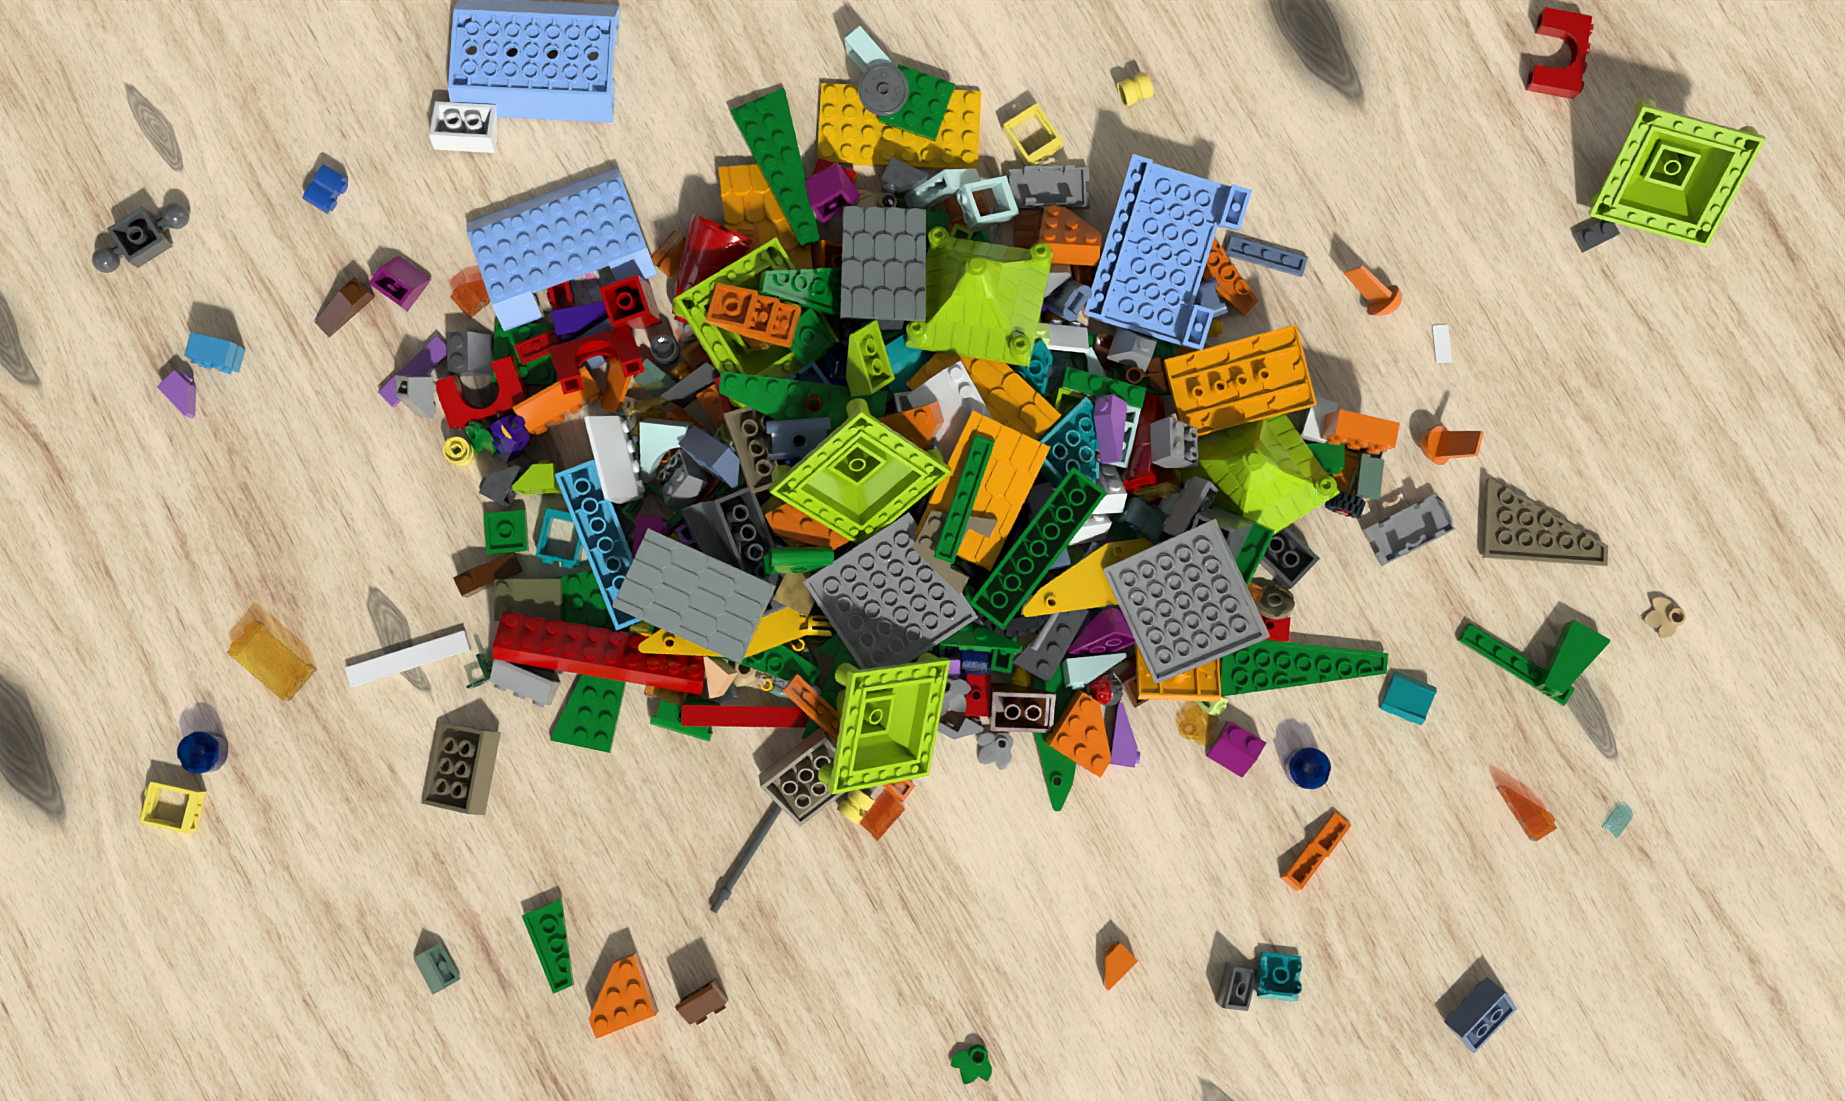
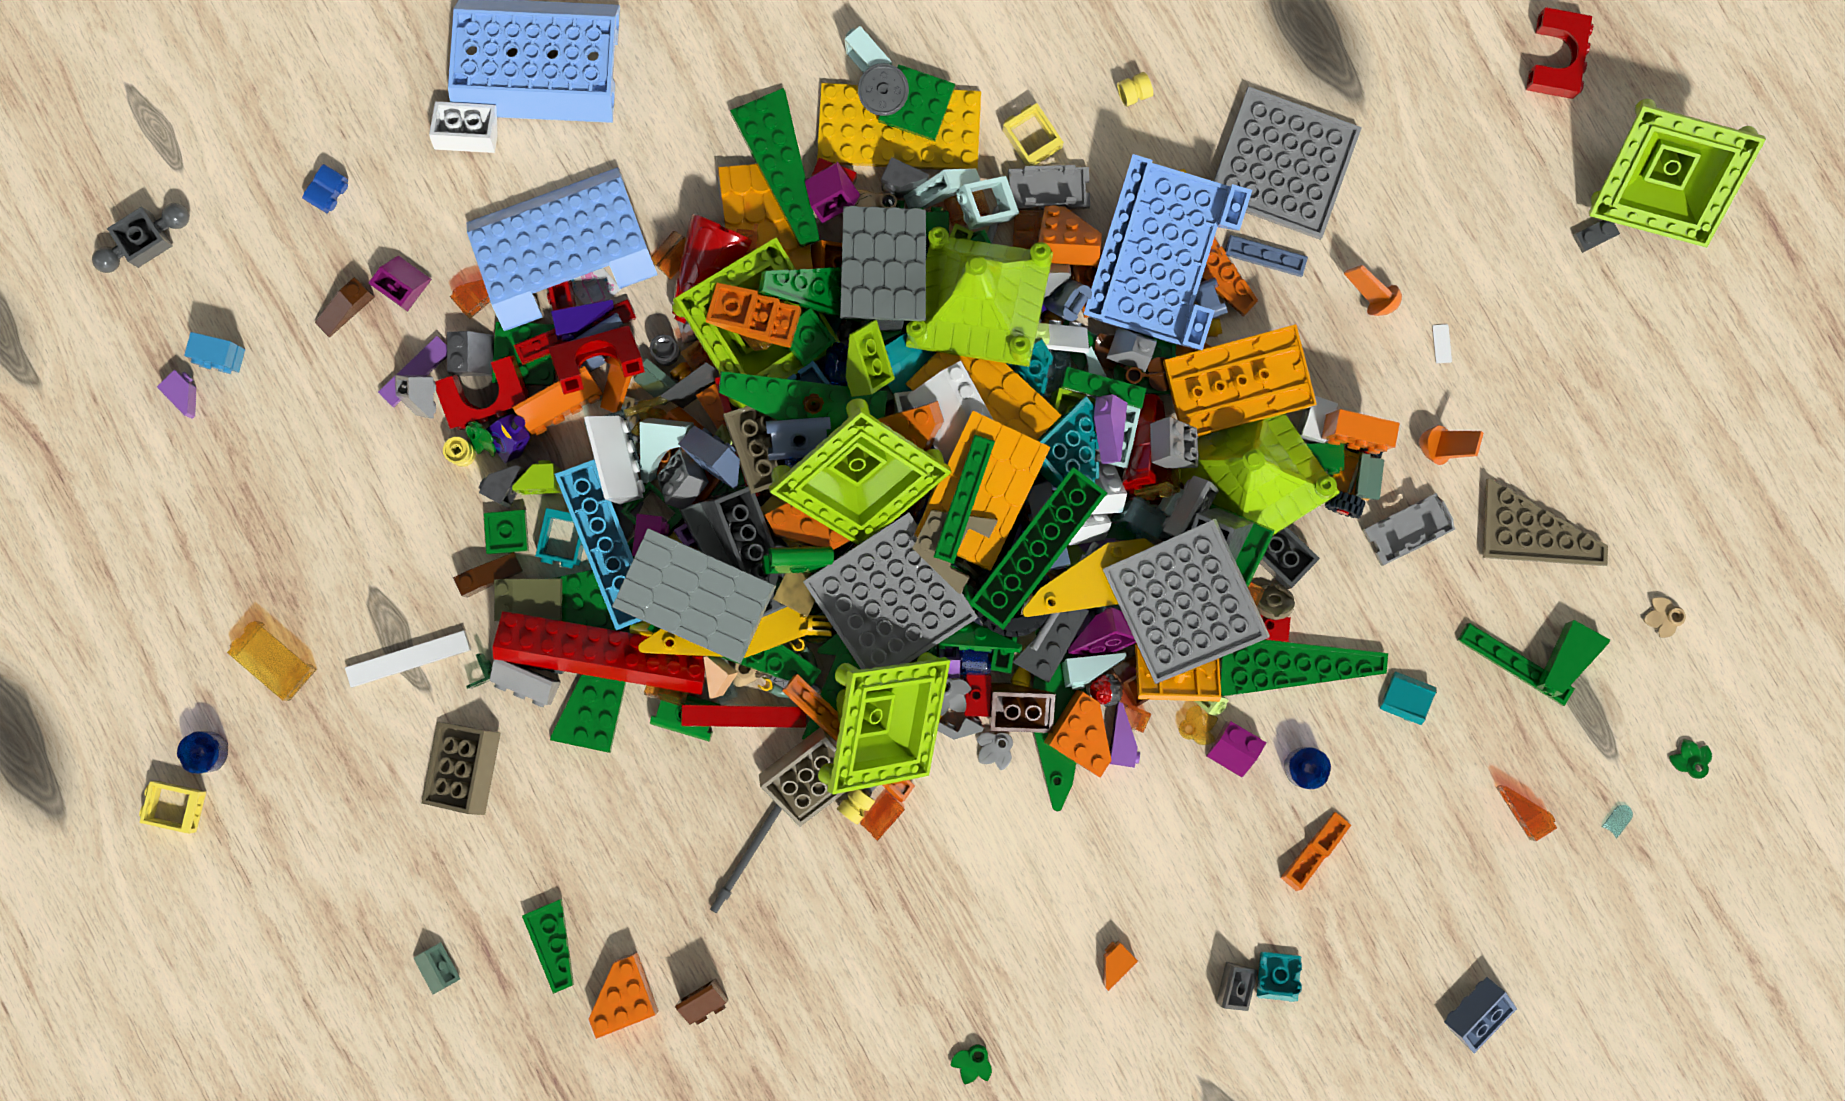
(631, 303): red slope -> none
(1141, 718): none -> clear orange panel
(1288, 160): none -> light grey plate
(1691, 756): none -> green plate

